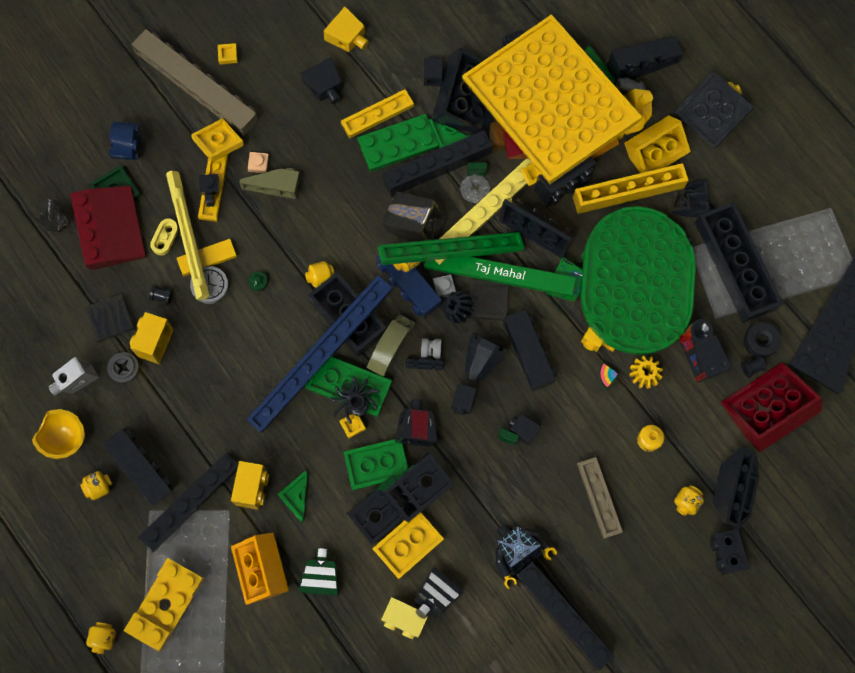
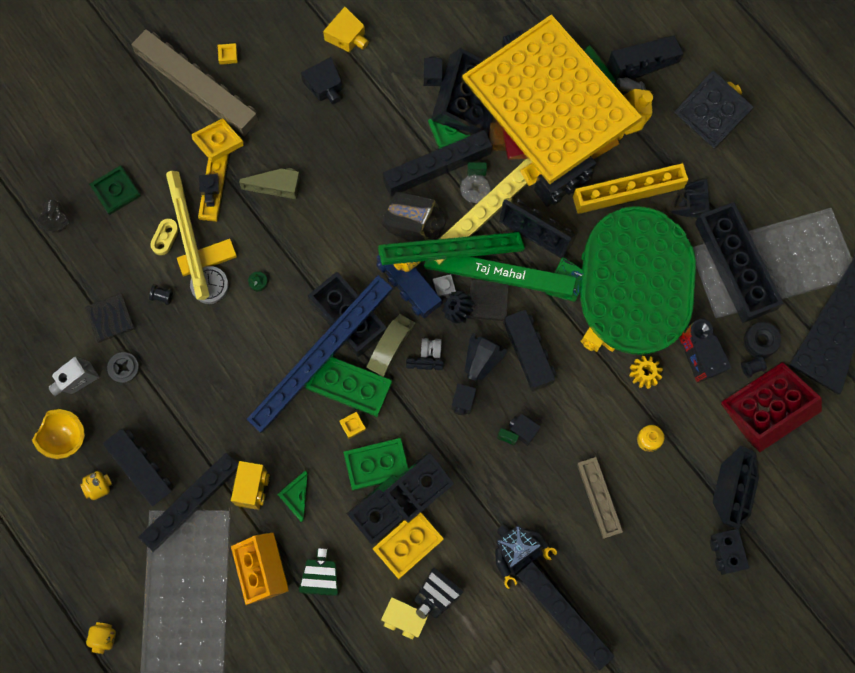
(107, 226): dark red slope -> none
(124, 140): dark blue brick -> none
(151, 337): yellow brick -> none
(153, 624): yellow piece -> none
(258, 162): light nougat plate -> none
(319, 273): yellow head -> none
(354, 399): black animal -> none
(377, 113): yellow plate -> none
(397, 142): green plate -> none
(416, 426): torso -> none
(607, 375): tile -> none
(658, 145): yellow slope -> none
(689, 500): yellow head -> none

